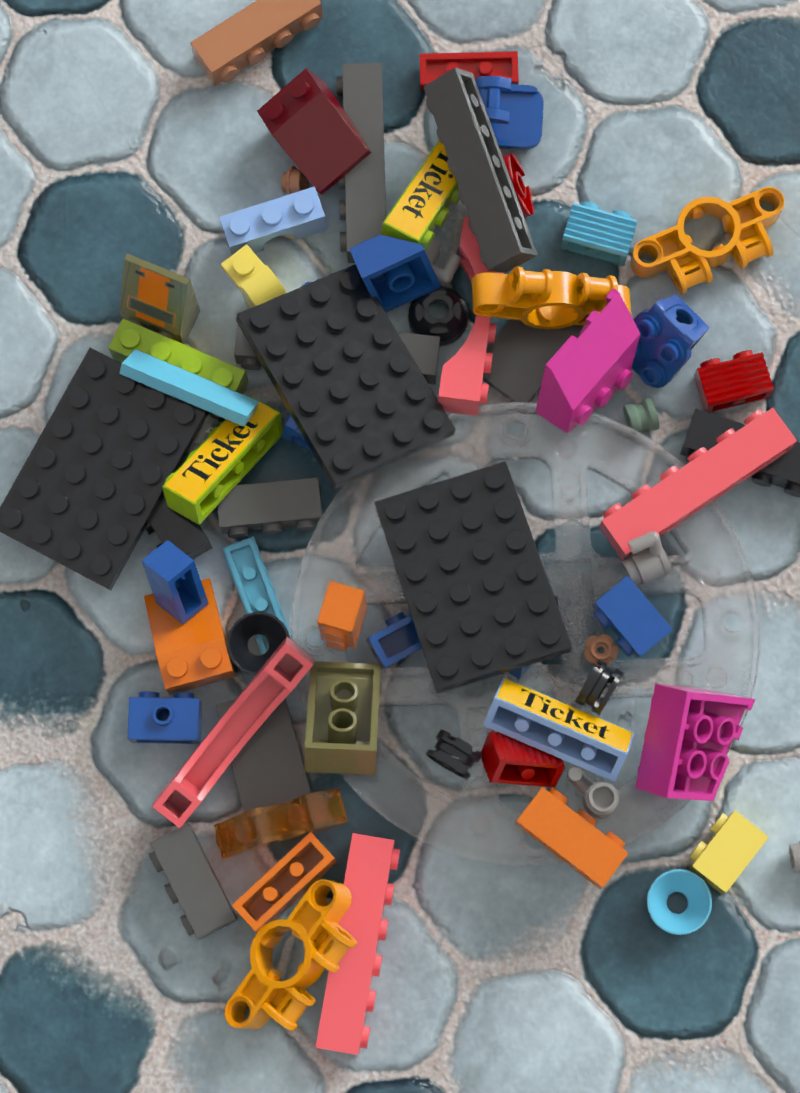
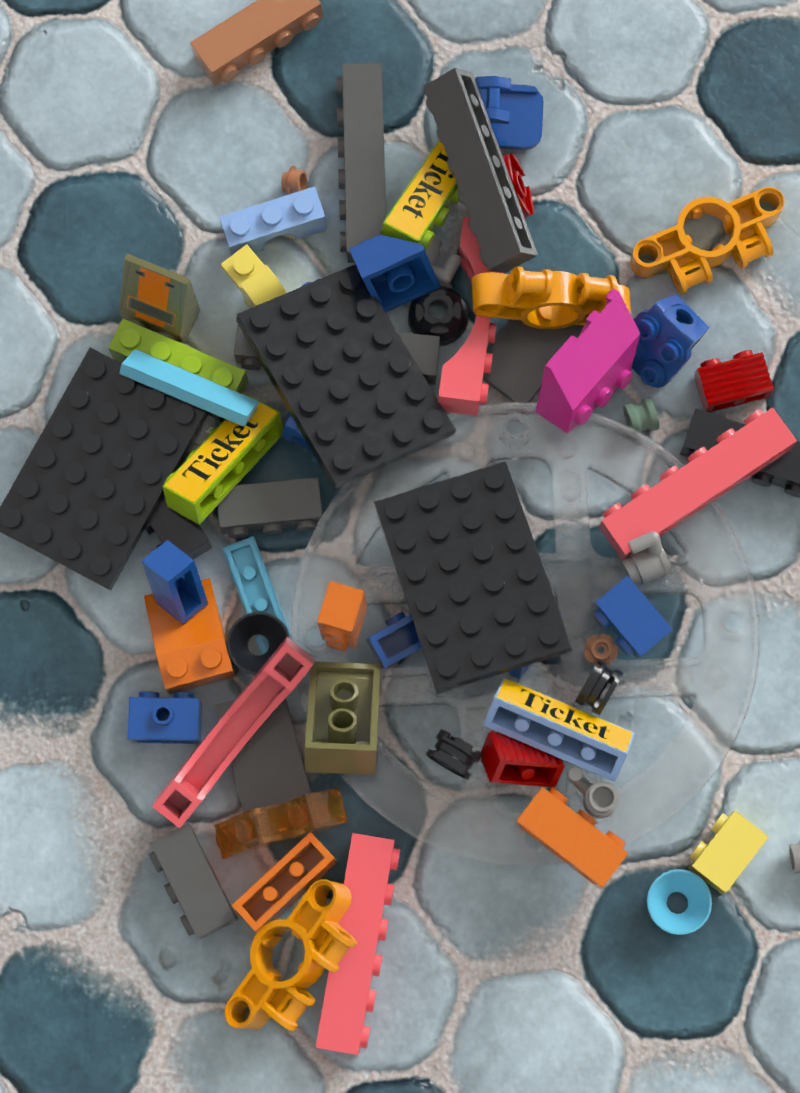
(314, 130): dark red slope -> none
(479, 63): red plate -> none
(599, 233): medium azure brick -> none
(689, 741): dark pink wedge -> none

